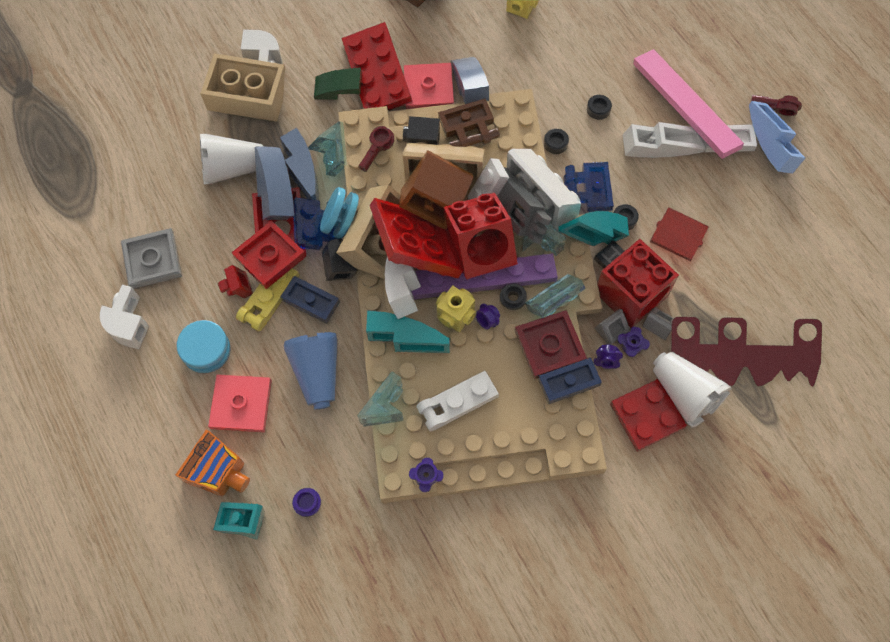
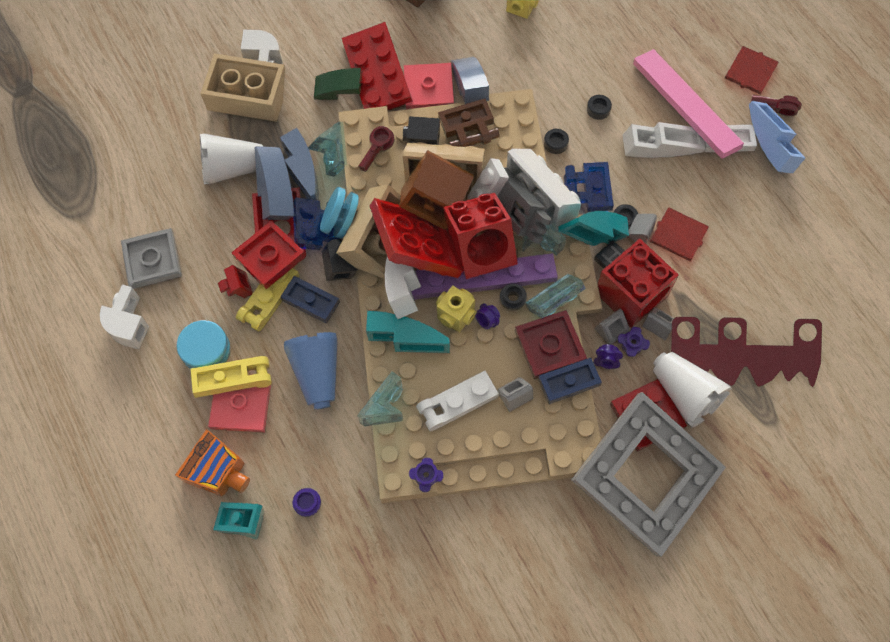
(230, 376): none -> light yellow plate
(516, 393): none -> light grey slope
(642, 227): none -> light grey slope
(700, 472): none -> light grey plate
(751, 70): none -> clear red piece

